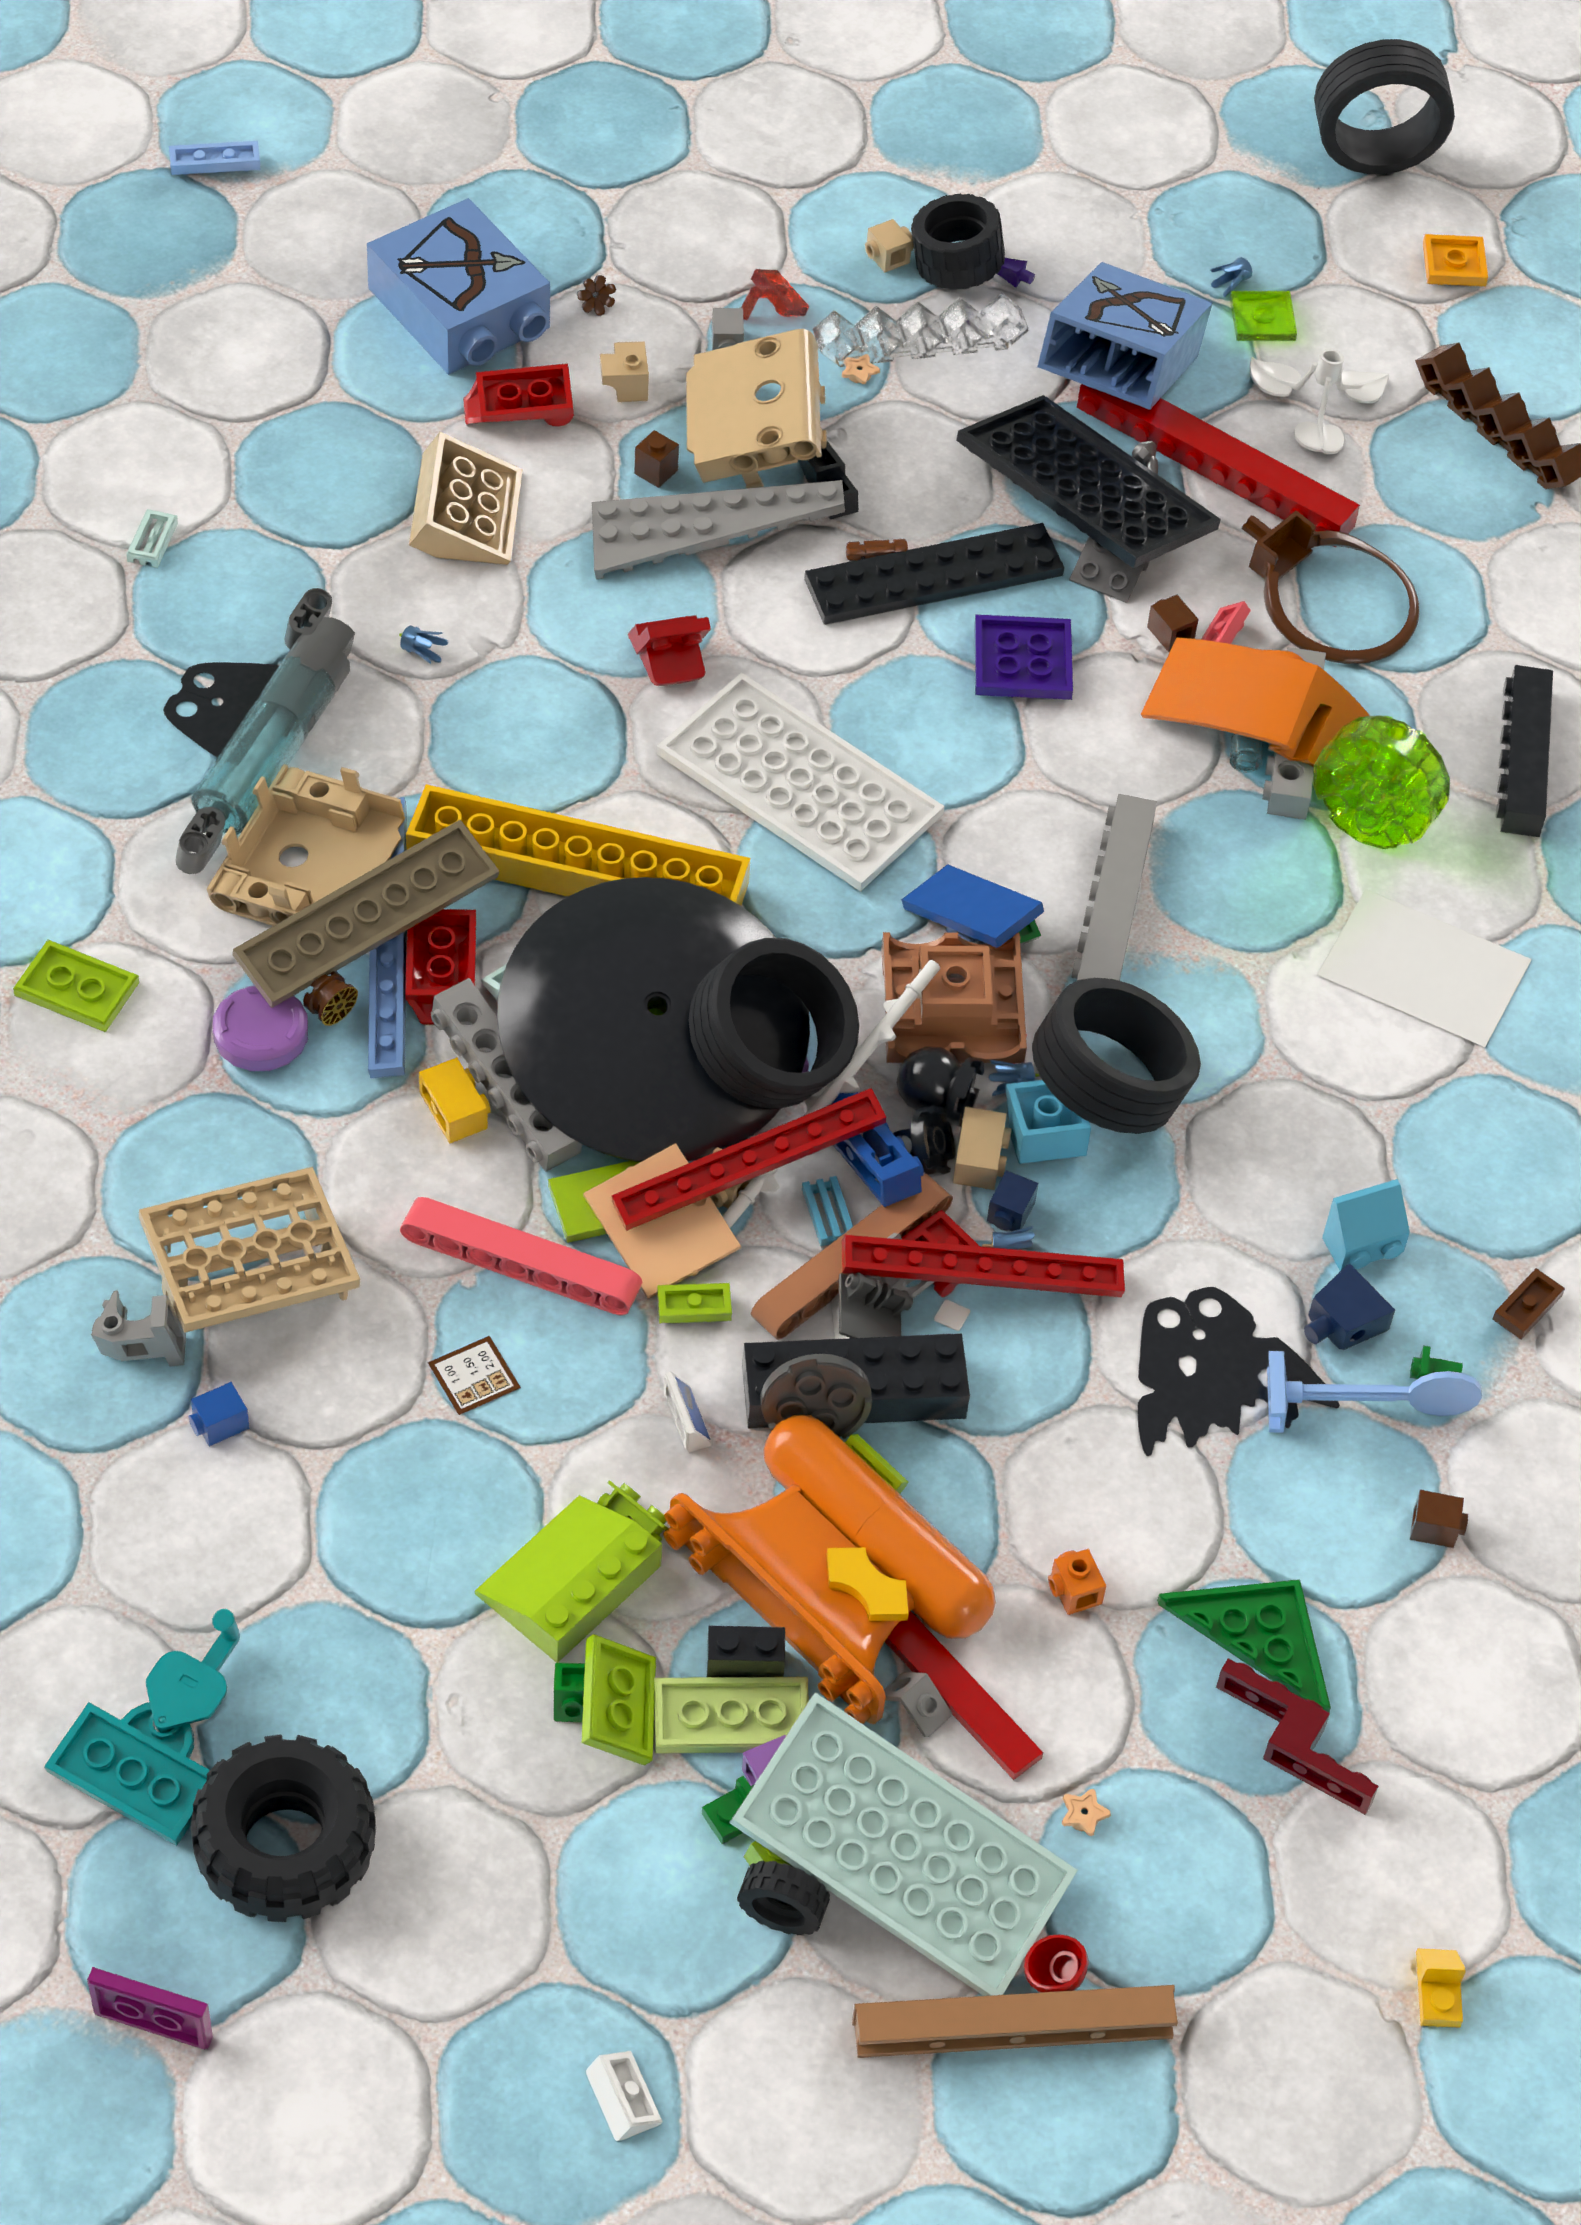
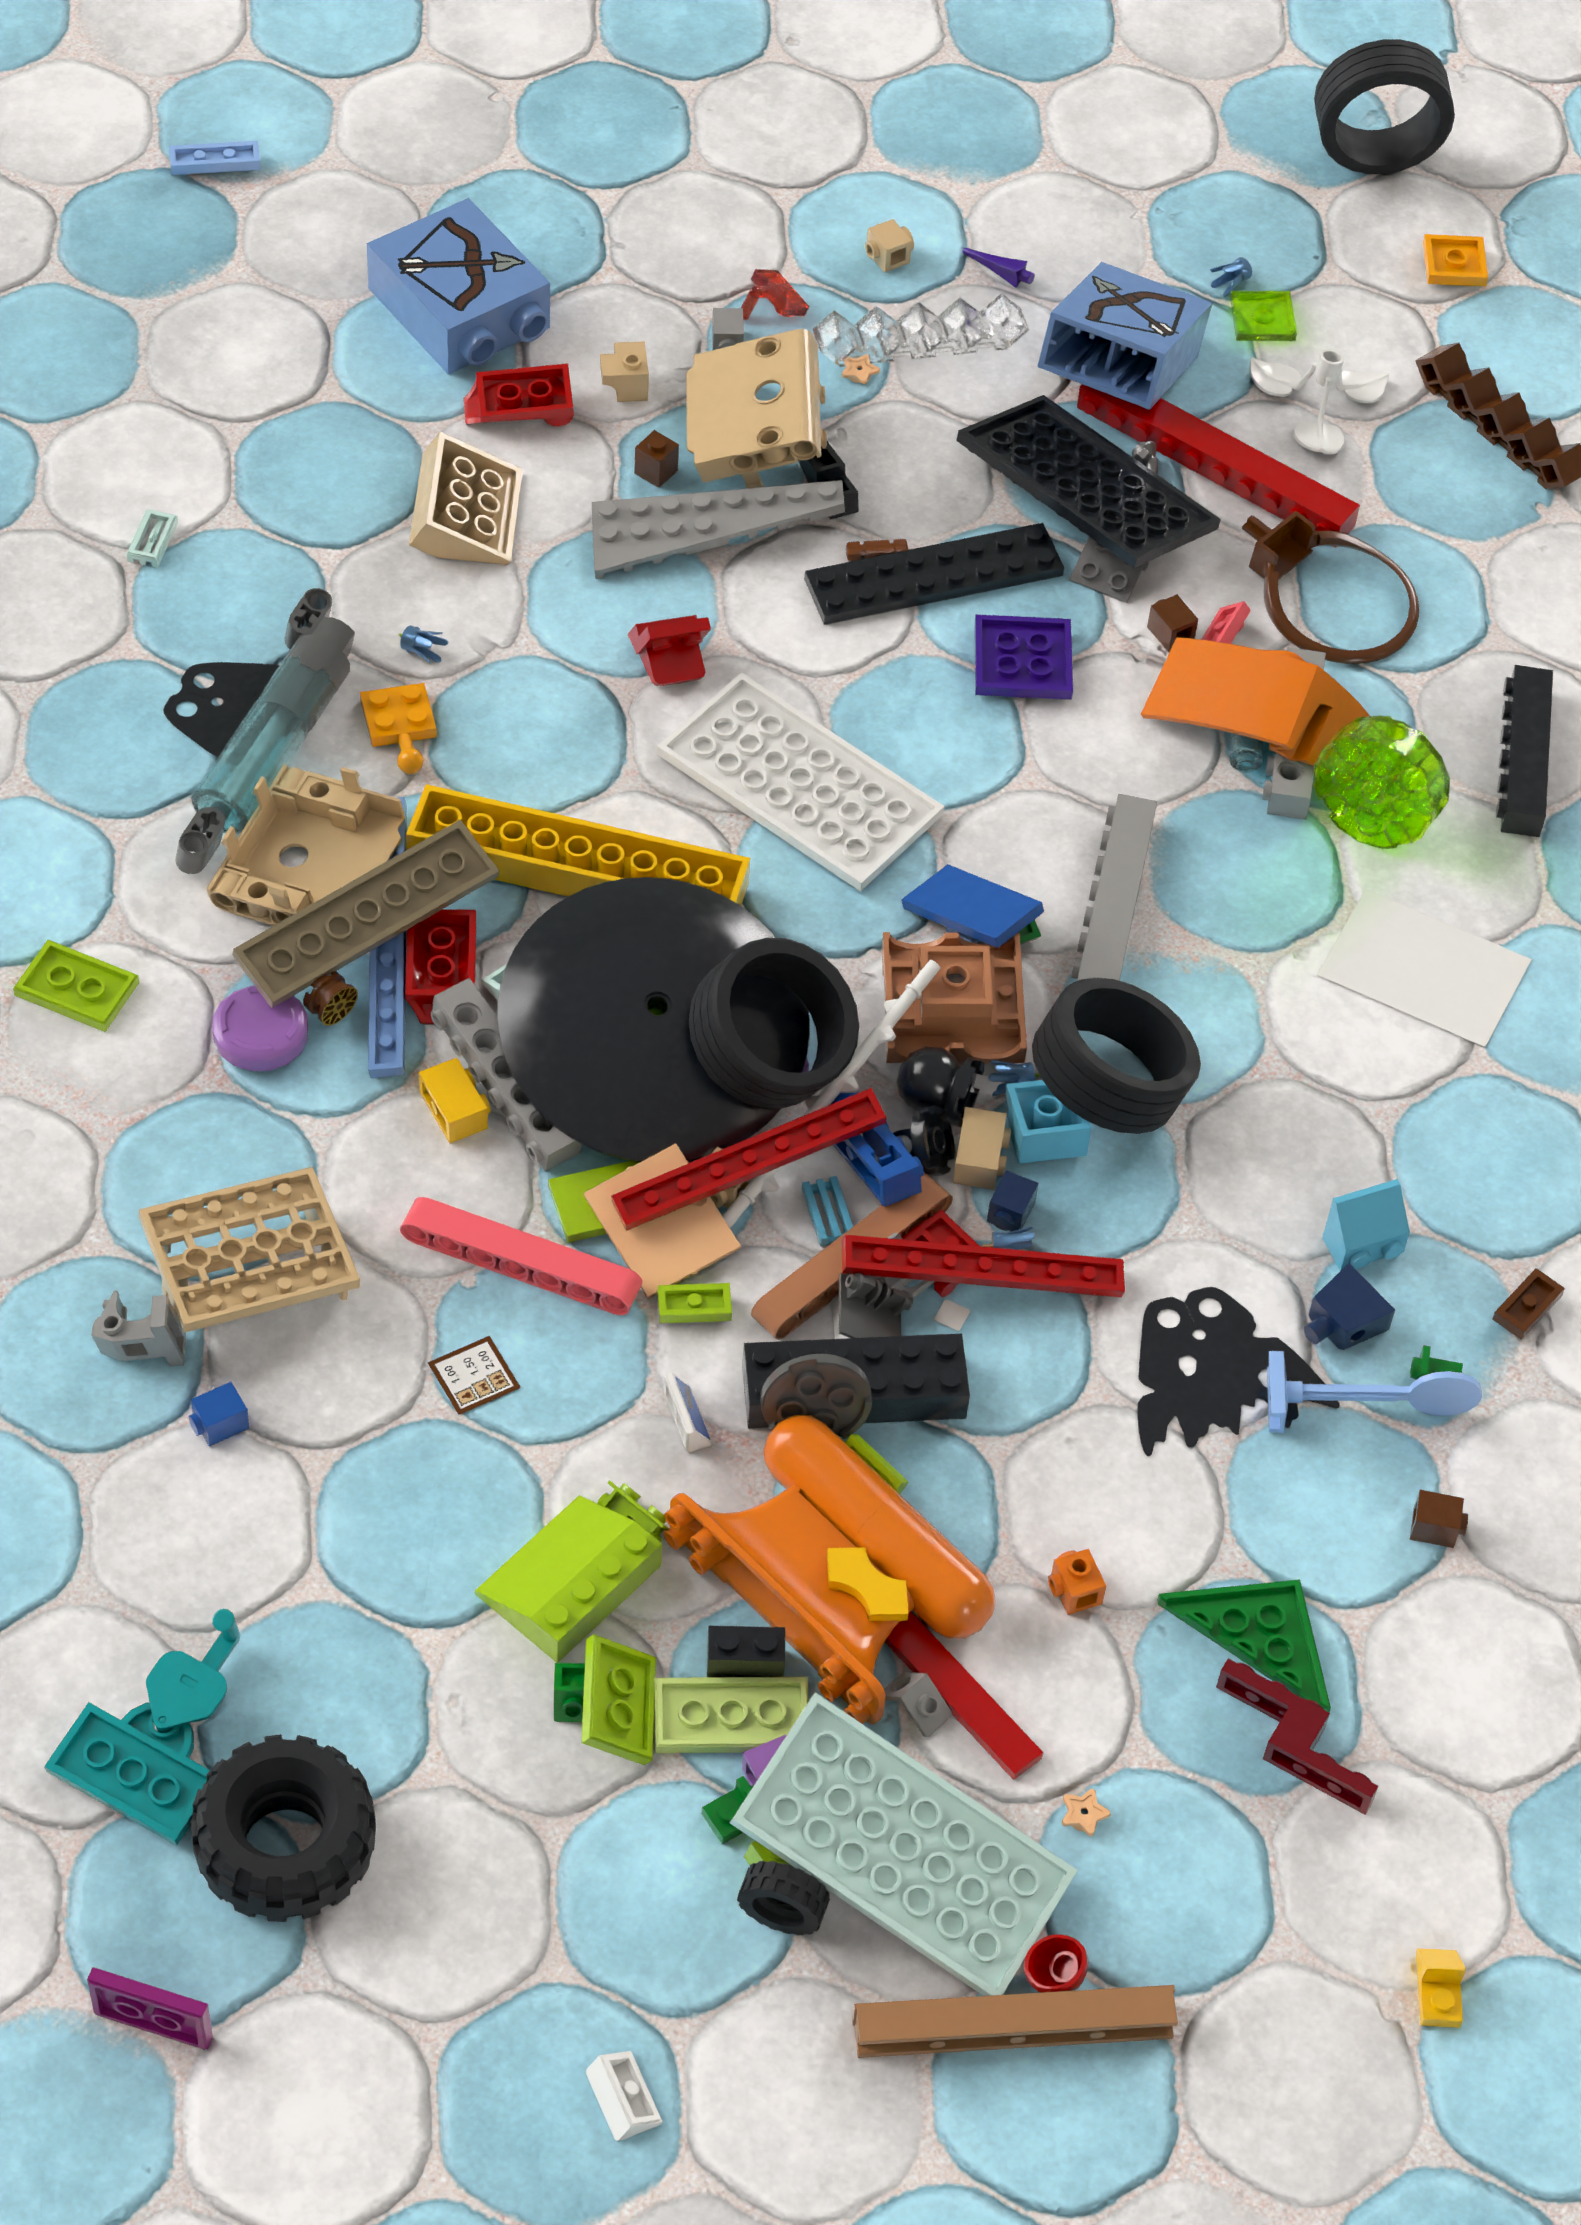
(399, 717): none -> light orange plate
(596, 295): reddish brown plant -> none
(959, 263): black tyre -> none

